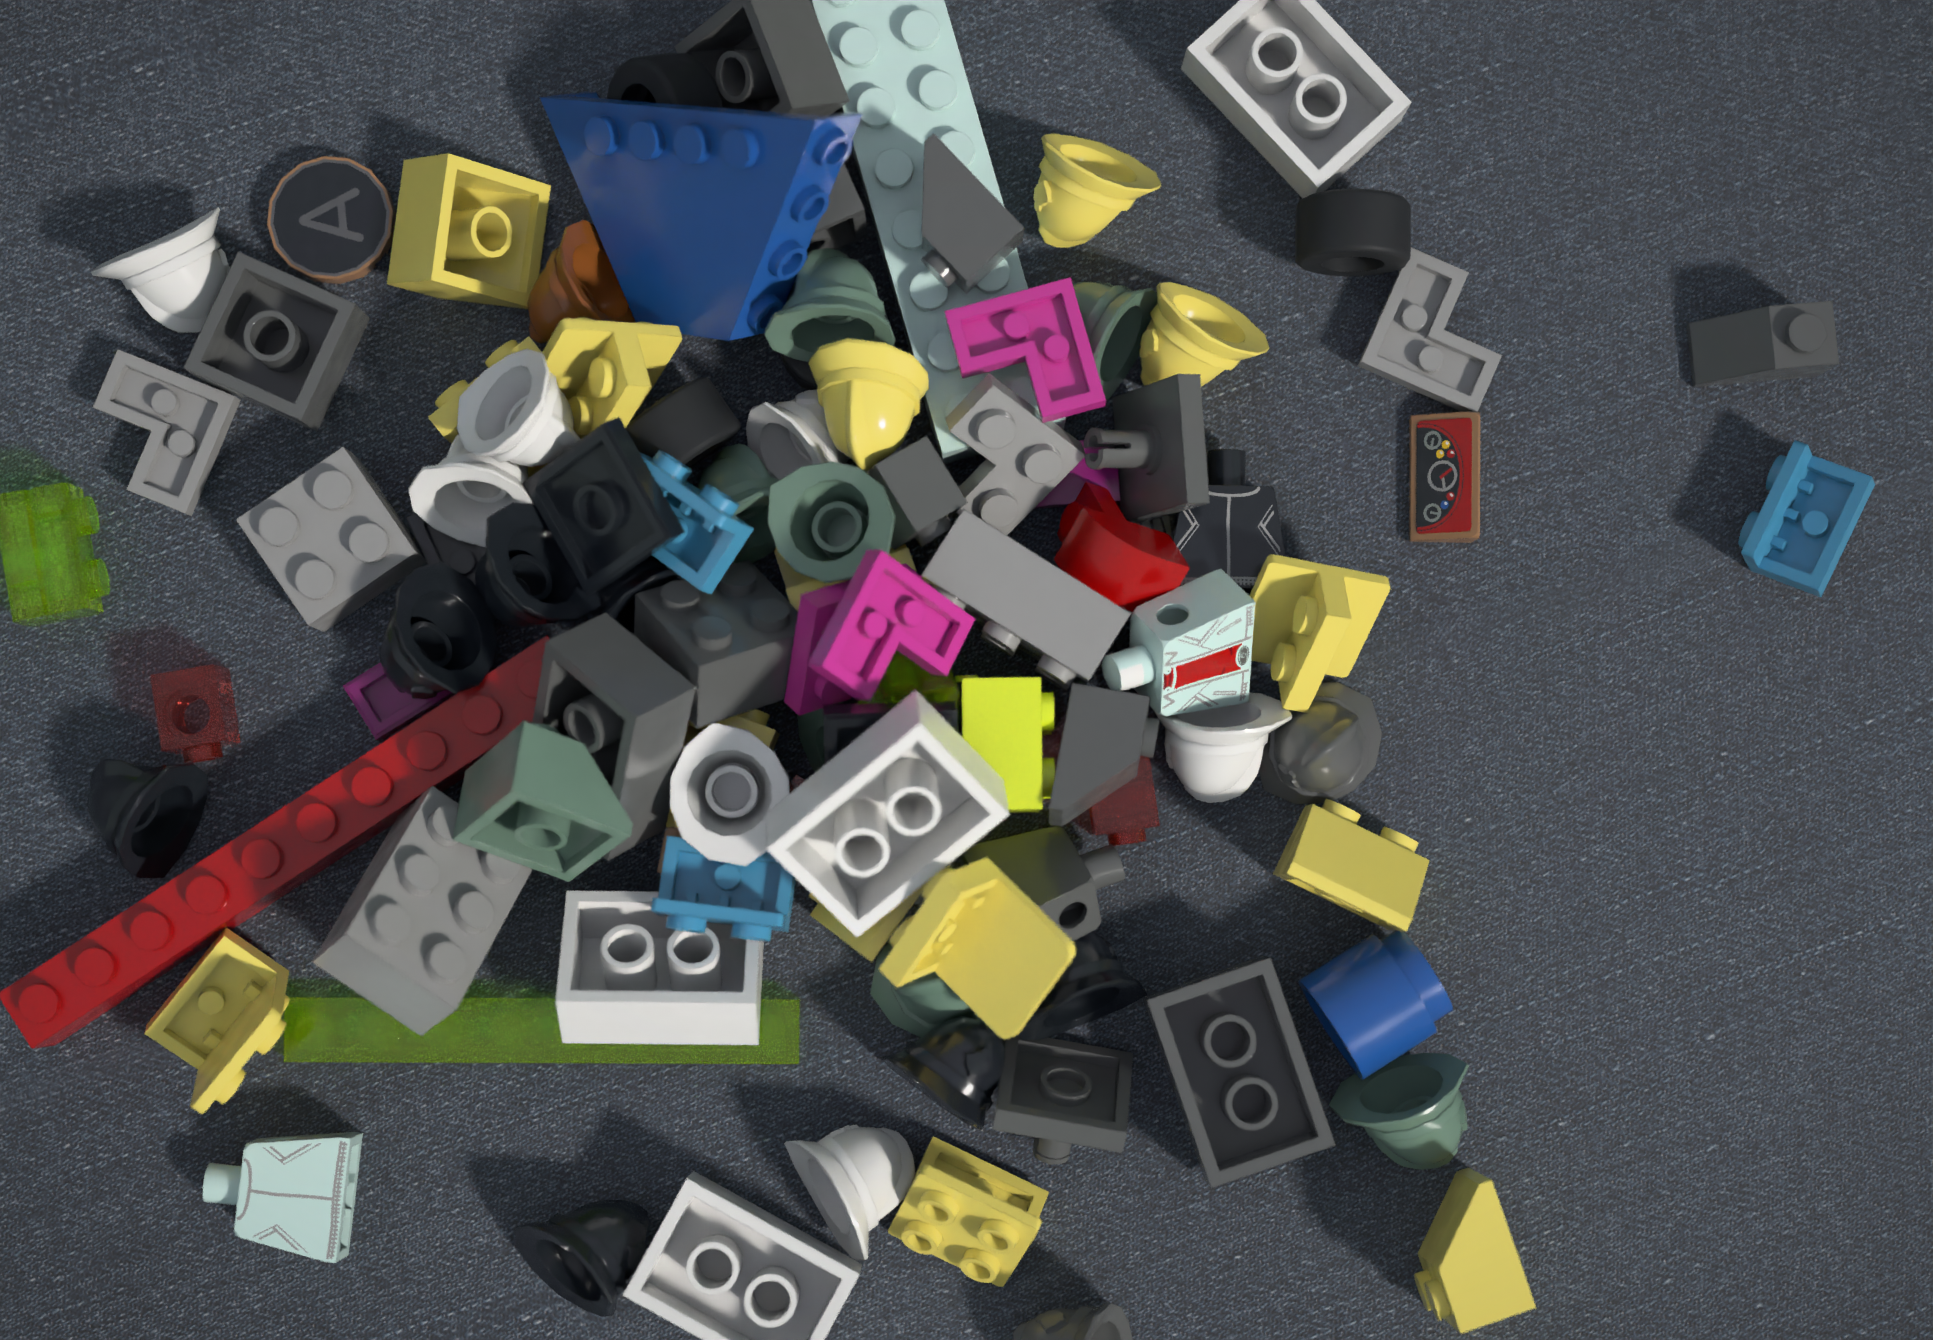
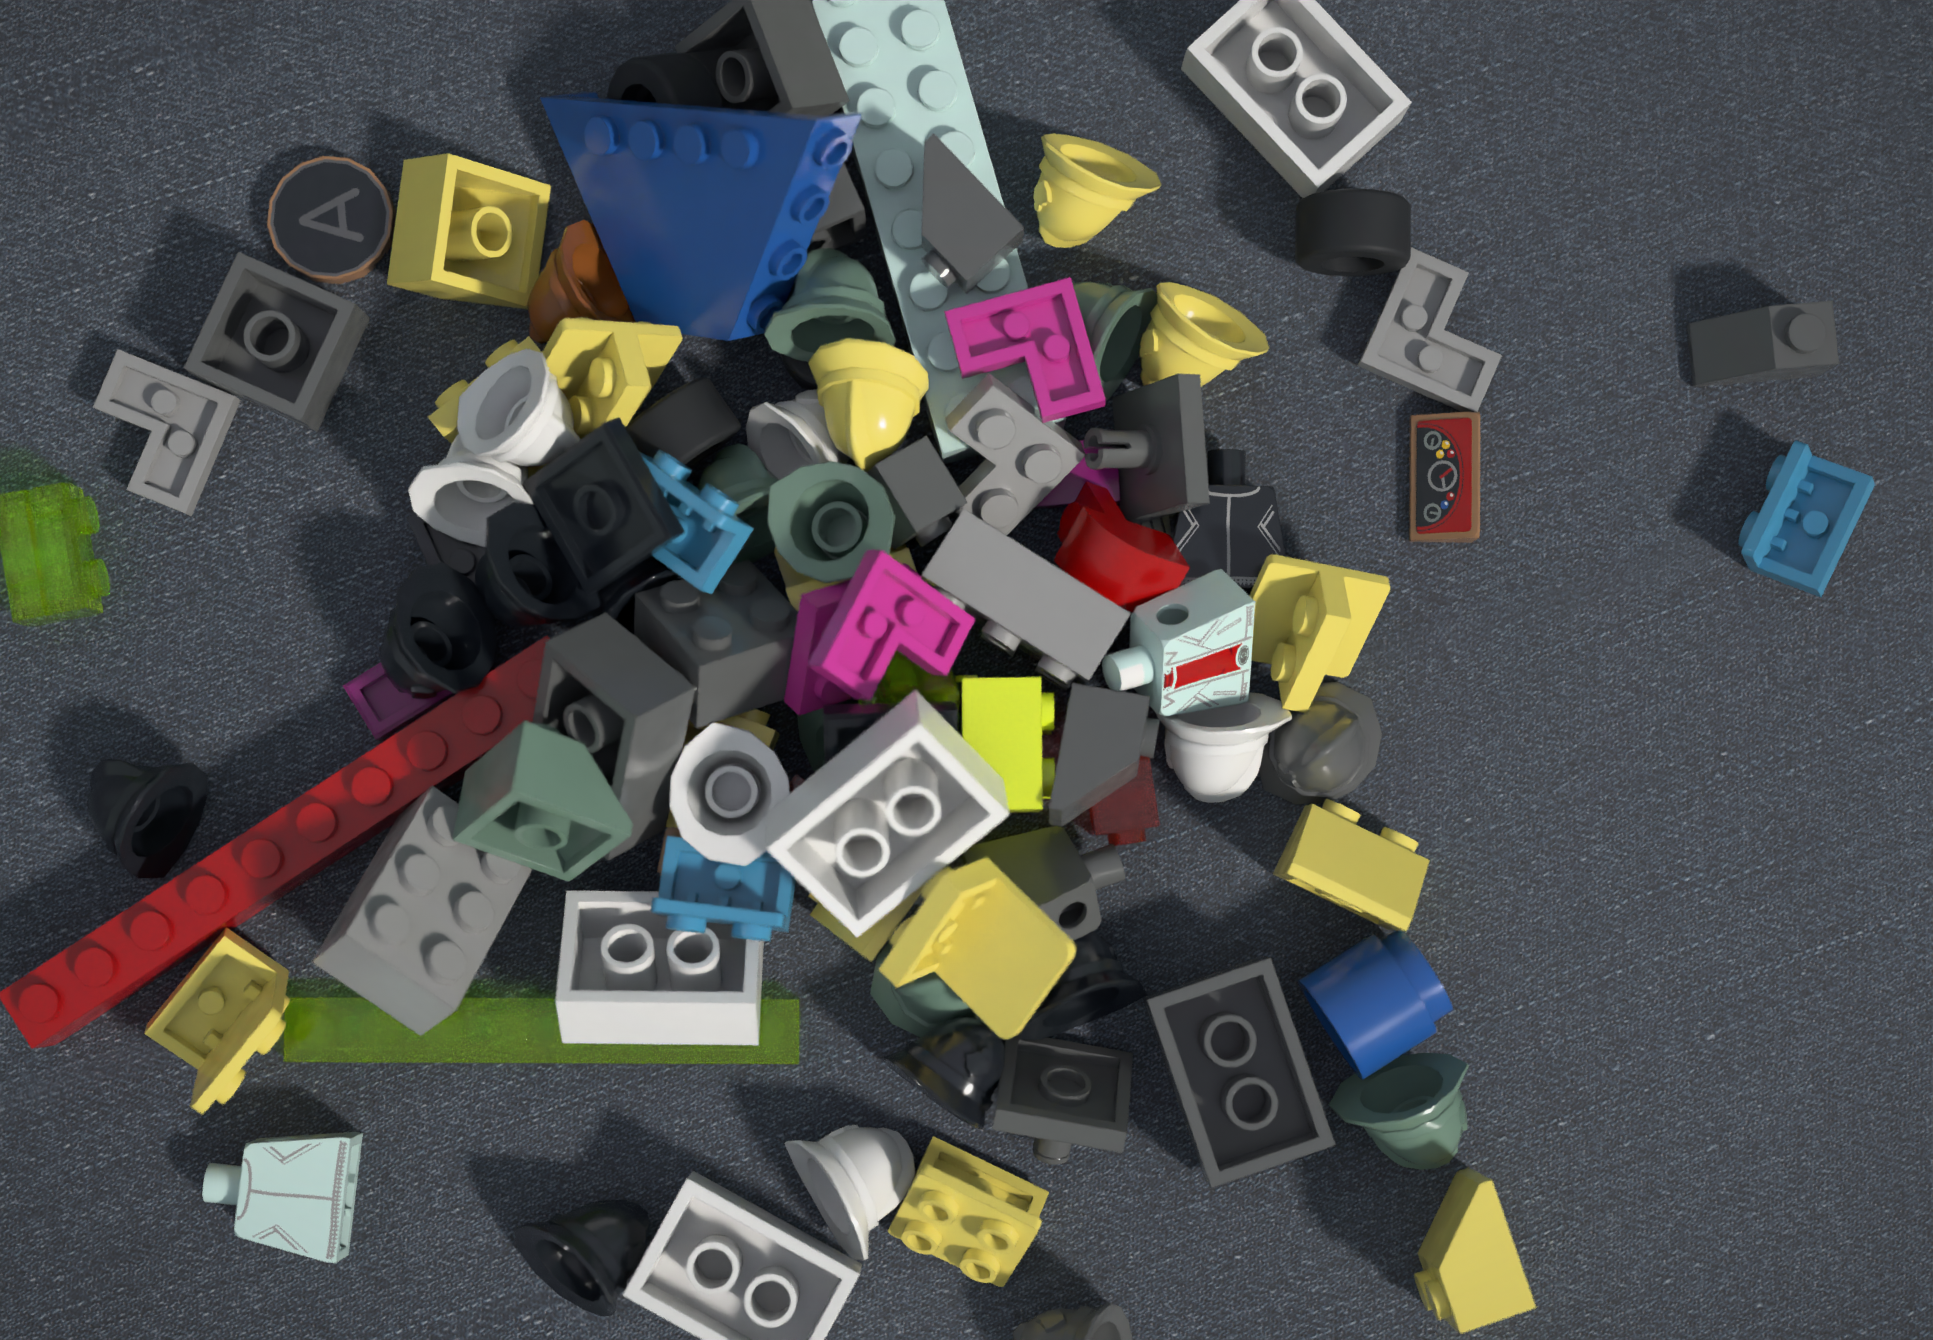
(174, 693): clear red brick -> none
(175, 274): white piece -> none
(332, 539): light grey brick -> none

